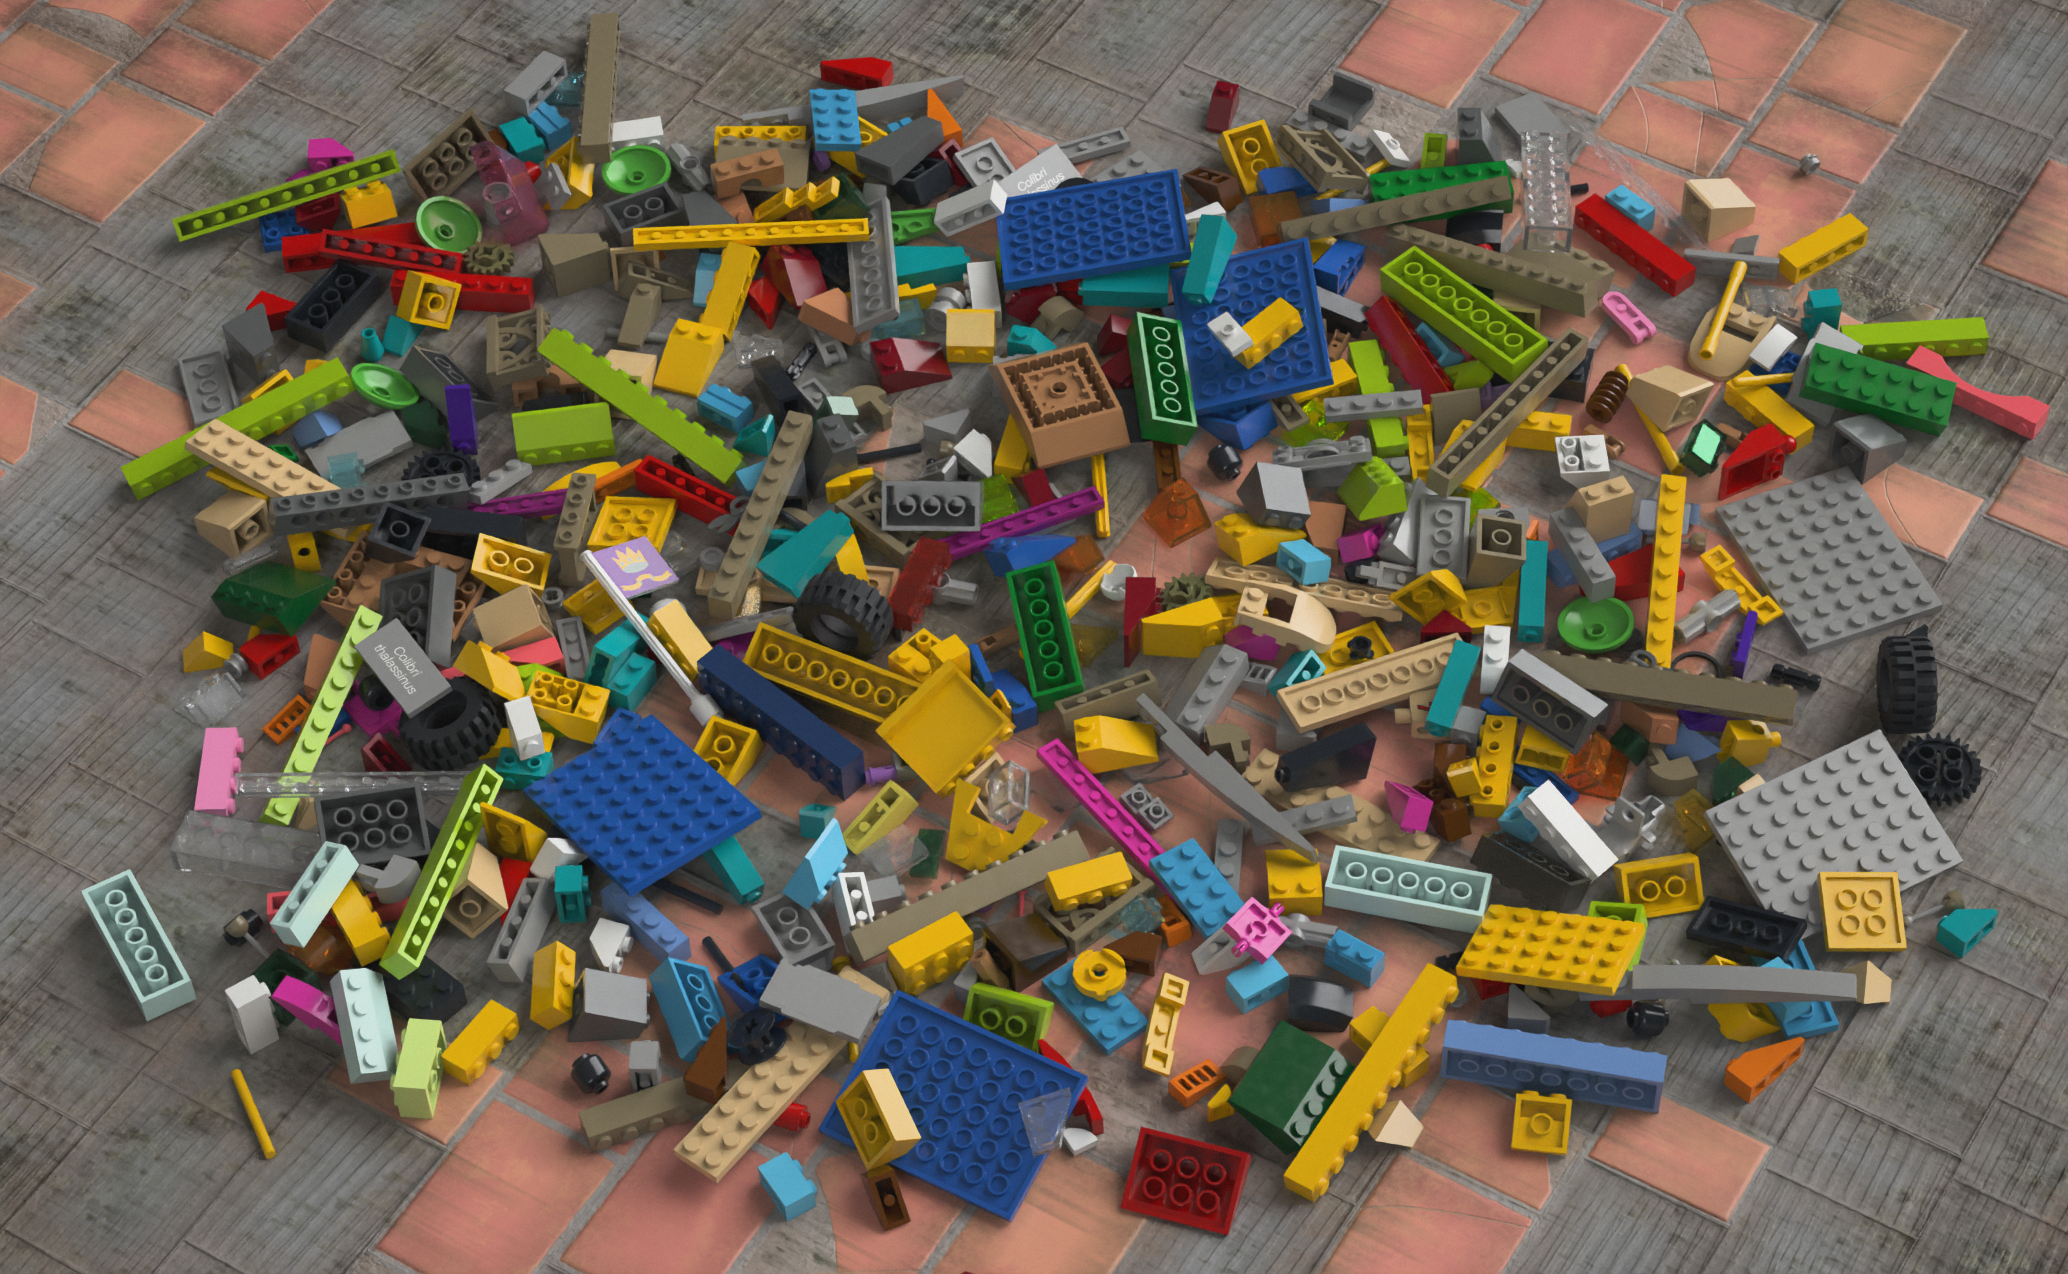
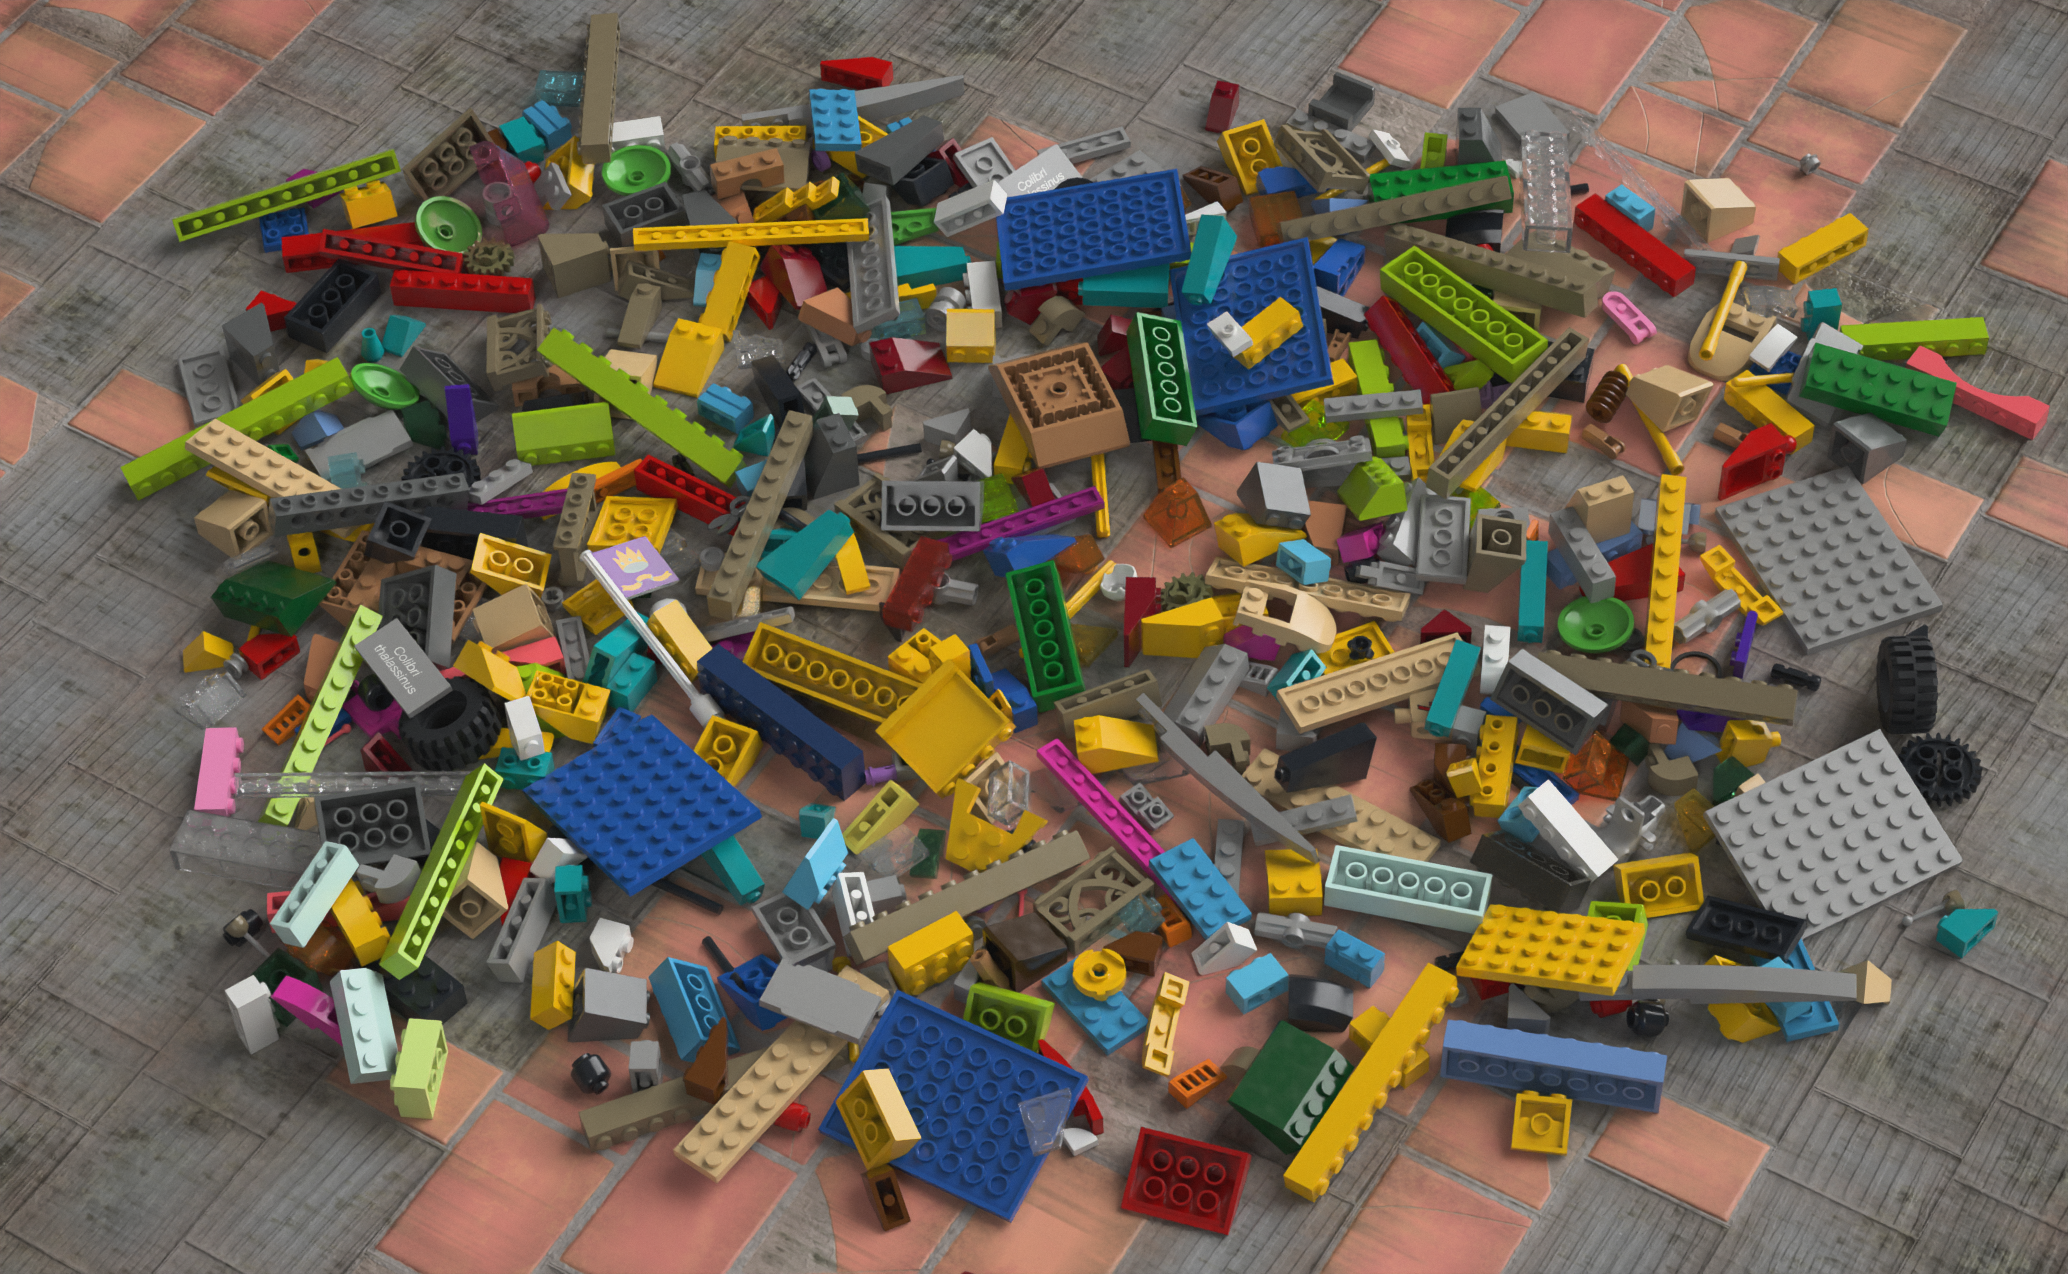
(138, 945): light aqua brick -> none
(253, 1114): yellow bar -> none
(319, 213): dark red slope -> none
(327, 153): dark pink slope -> none
(428, 300): yellow slope -> none
(480, 1042): yellow brick -> none
(535, 83): light grey brick -> none
(646, 923): medium blue brick -> none
(756, 1036): black piece -> none
(787, 1186): medium azure brick -> none
(843, 615): black tyre -> none
(848, 483): yellow slope -> none
(938, 111): orange slope -> none
(1027, 341): teal slope -> none
(1088, 882): yellow brick -> none
(1218, 1107): yellow slope -> none
(1225, 462): black head -> none
(1257, 930): plate -> none
(1395, 1125): tan slope -> none
(1408, 807): dark pink slope -> none
(1430, 595): yellow slope -> none
(1490, 605): yellow wing -> none
(1582, 459): white slope -> none
(1703, 448): clear green brick -> none
(1760, 1067): orange slope -> none
(1861, 912): yellow plate -> none

